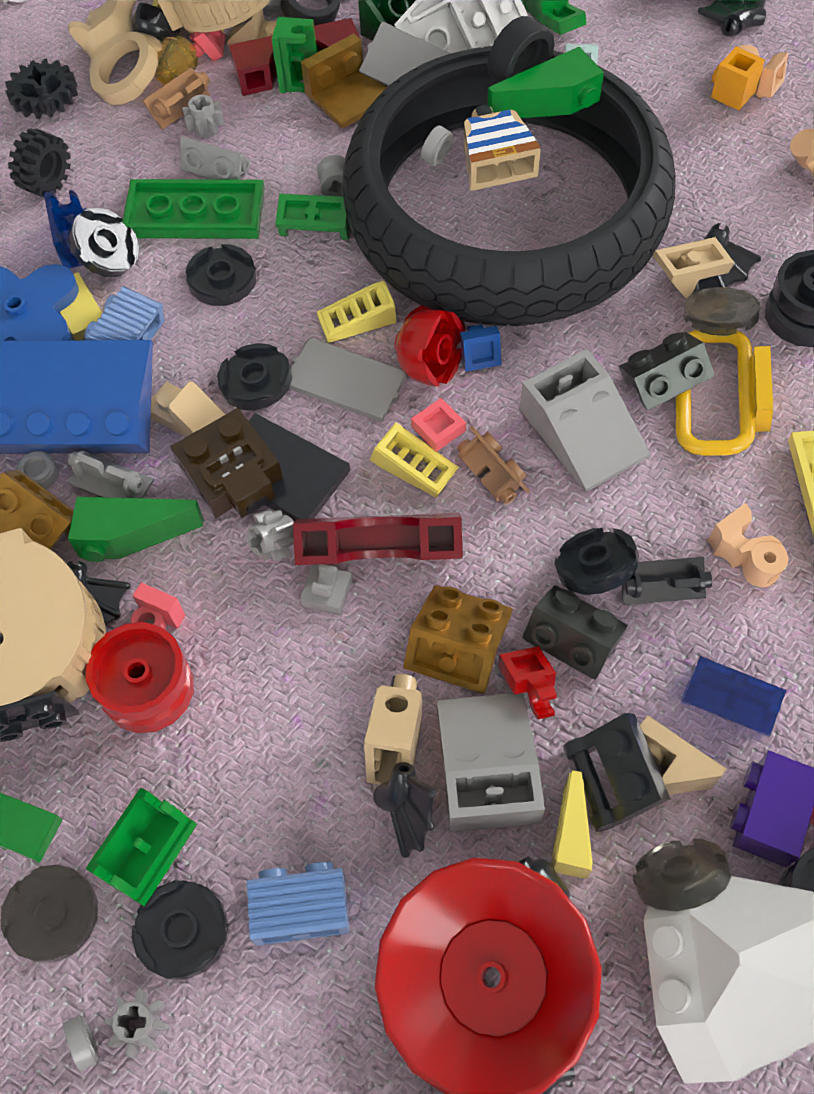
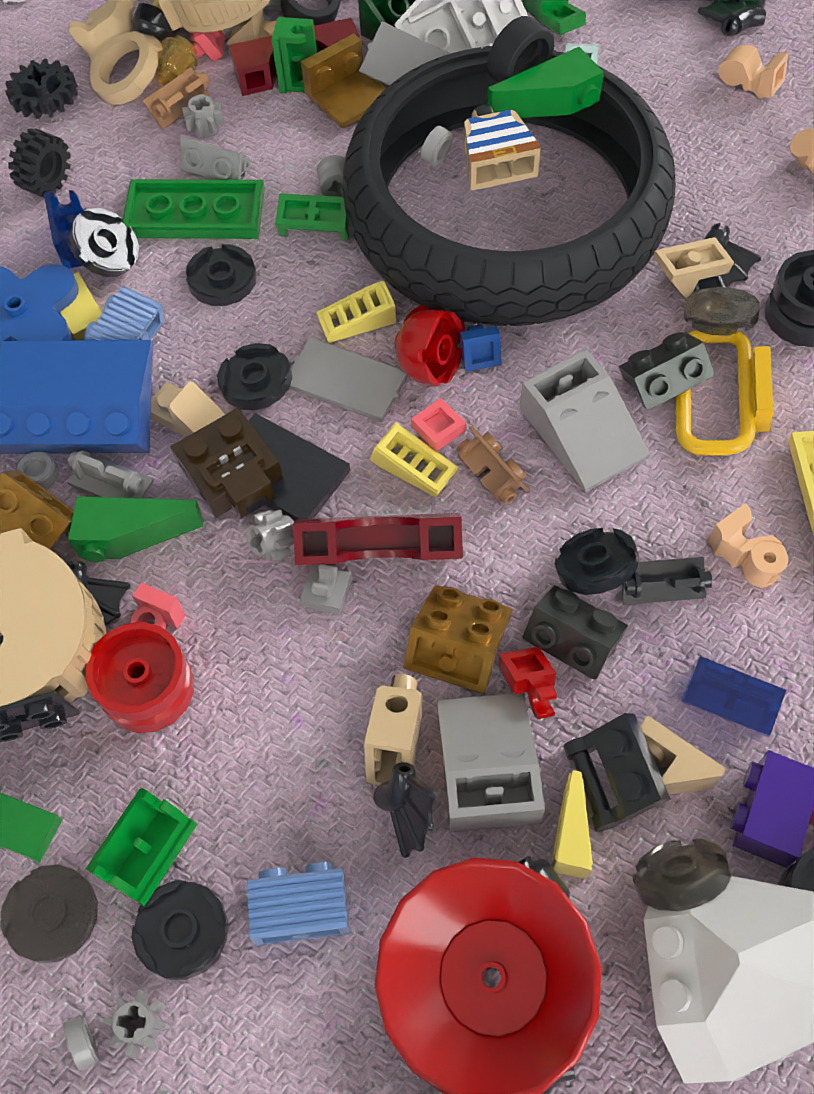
(737, 78): light orange brick -> none

